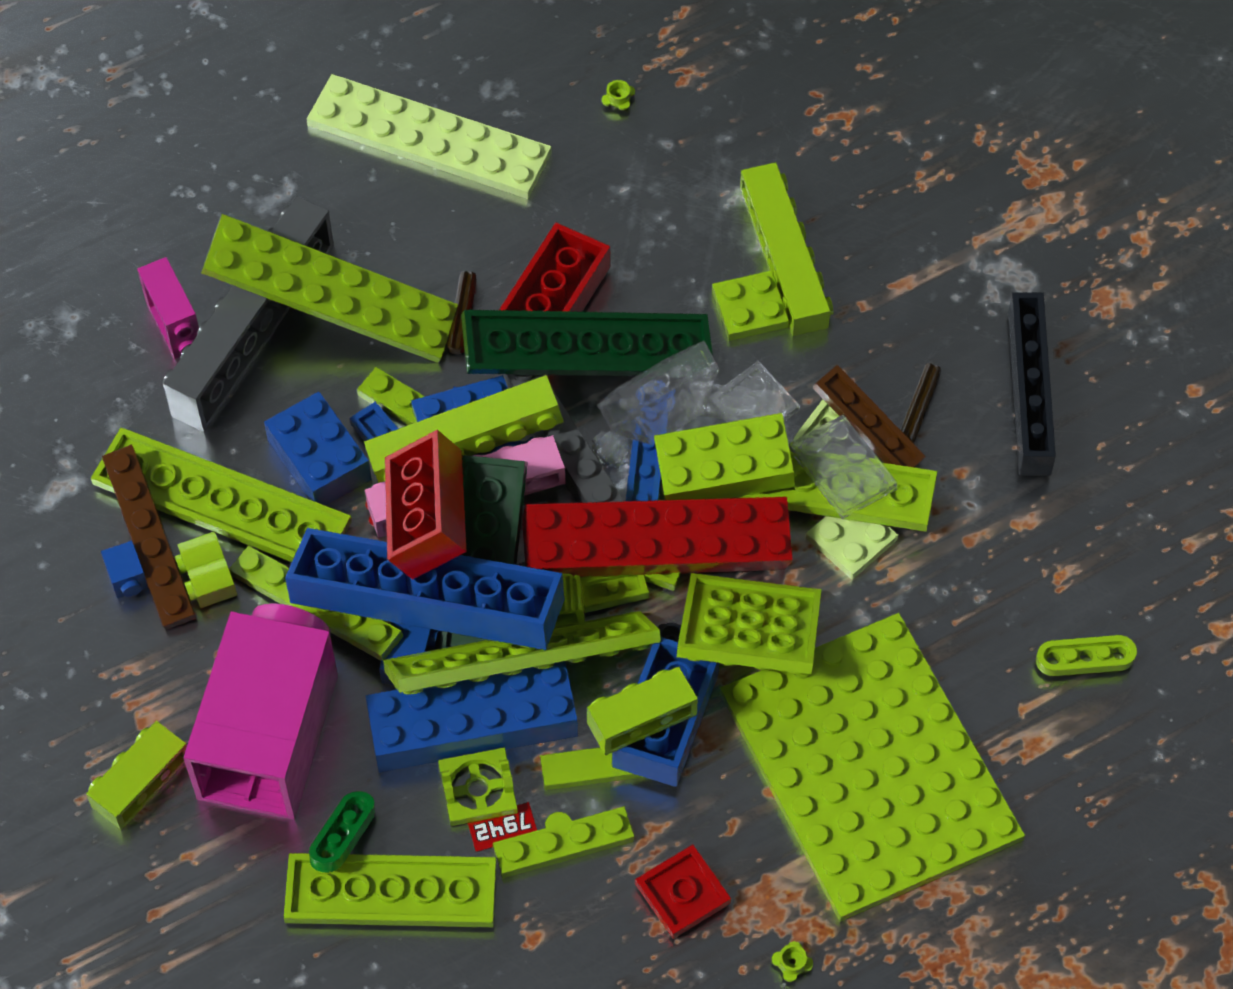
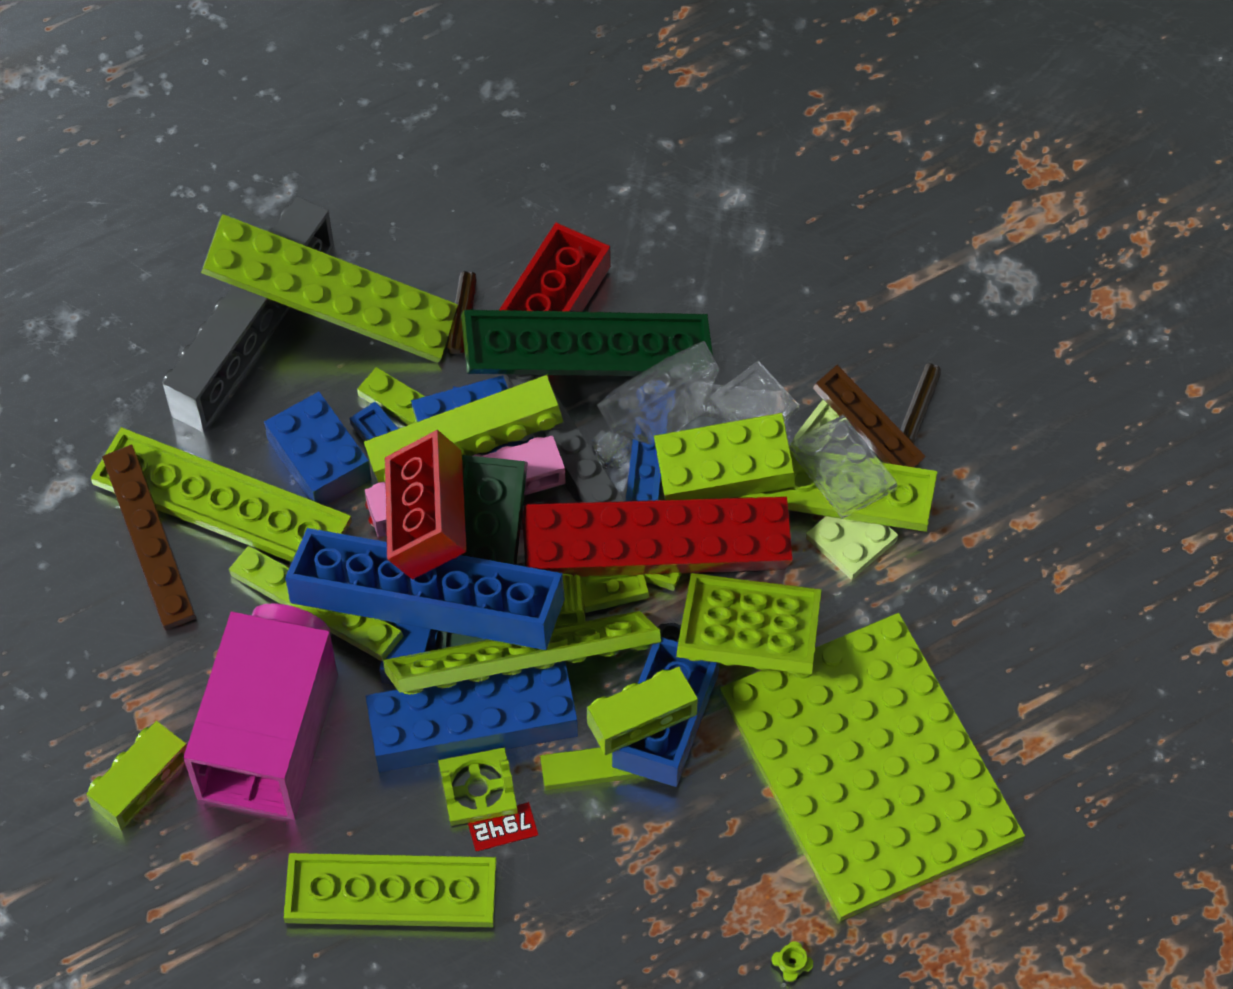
(124, 569): blue brick -> none
(168, 305): dark pink window -> none
(206, 569): lime brick -> none
(342, 831): green plate -> none
(429, 136): yellowish green plate -> none
(563, 841): lime hinge -> none
(618, 88): lime plate -> none
(683, 891): red plate -> none
(750, 305): lime plate -> none
(785, 248): lime brick -> none
(1031, 384): black brick -> none
(1098, 649): lime plate -> none

